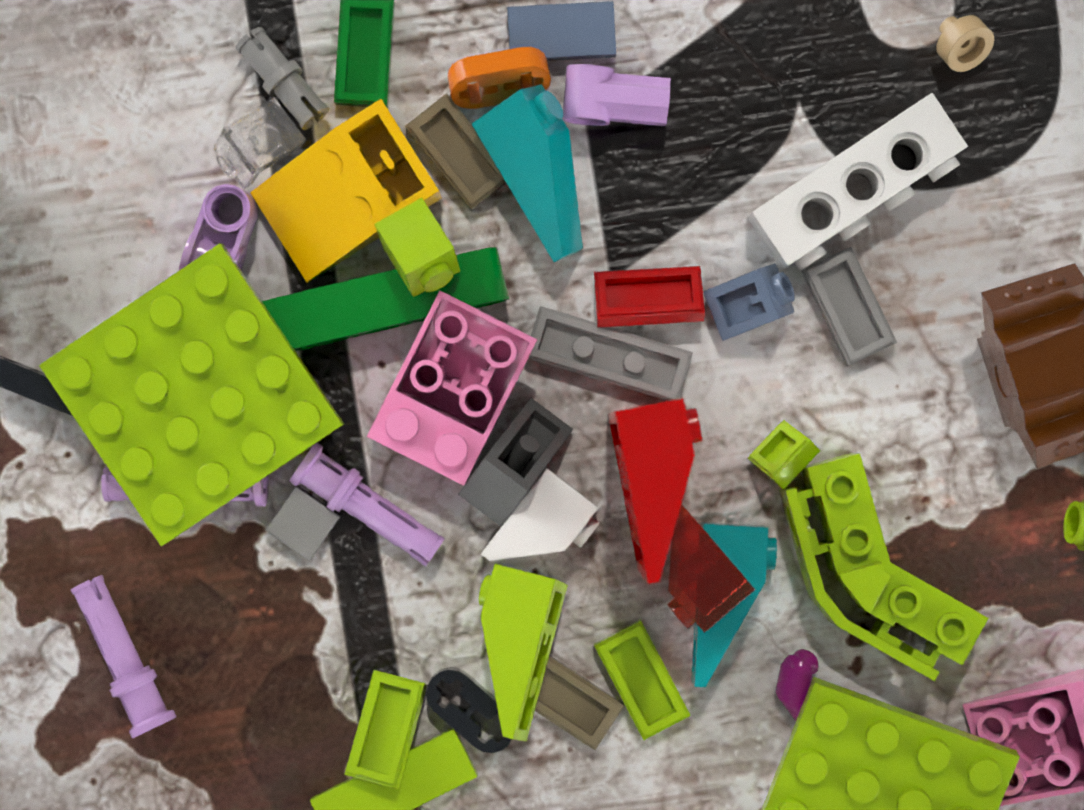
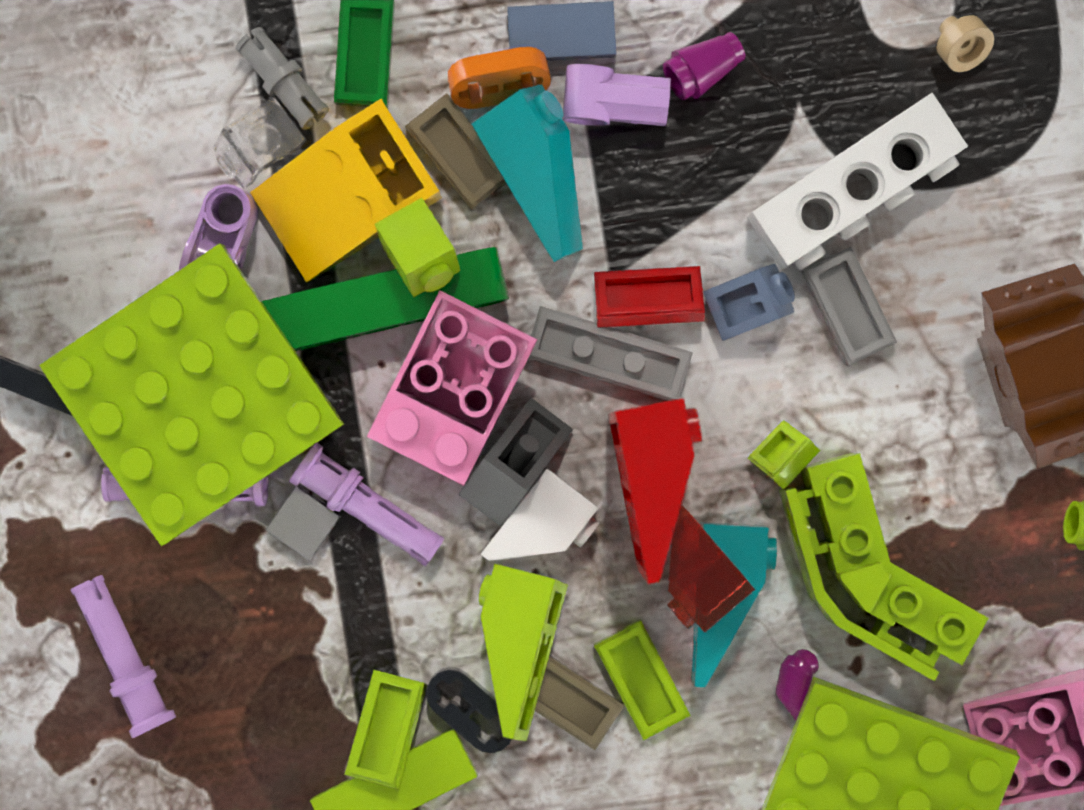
(702, 65): none -> magenta cone

